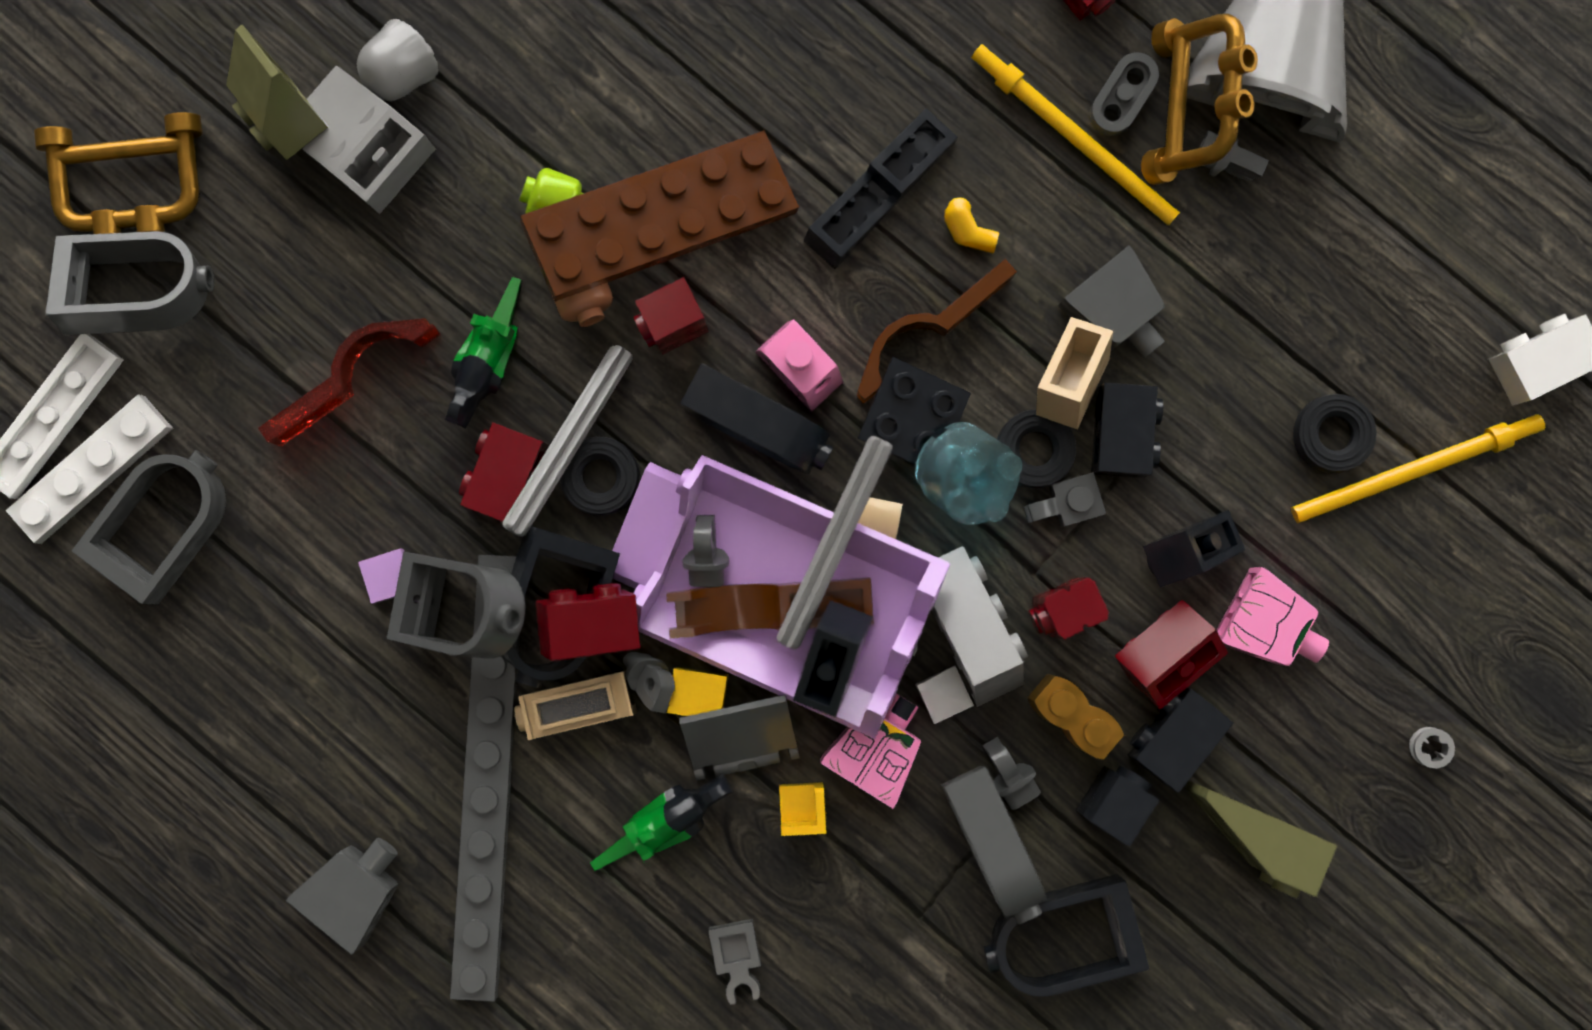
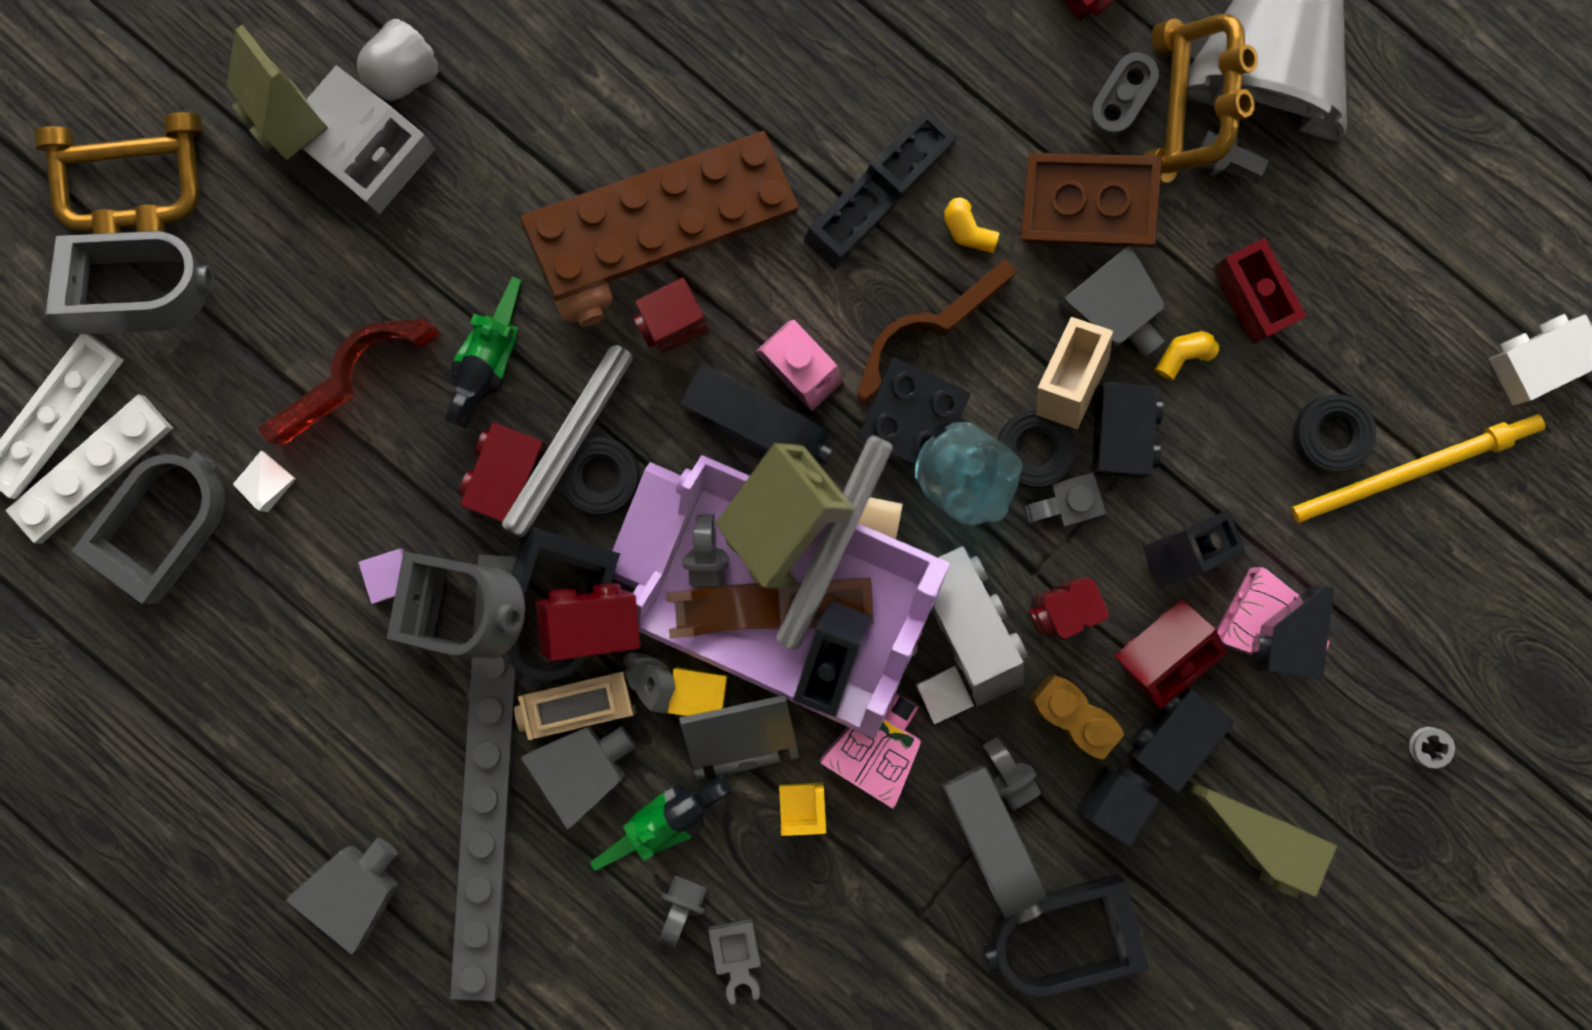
(264, 482): none -> white slope
(548, 189): lime head -> none
(579, 769): none -> dark grey torso
(684, 900): none -> dark grey piece
(781, 513): none -> olive panel
(1011, 79): yellow bar -> none
(1092, 199): none -> reddish brown plate
(1186, 347): none -> yellow arm
(1259, 291): none -> dark red brick
(1296, 636): none -> black slope

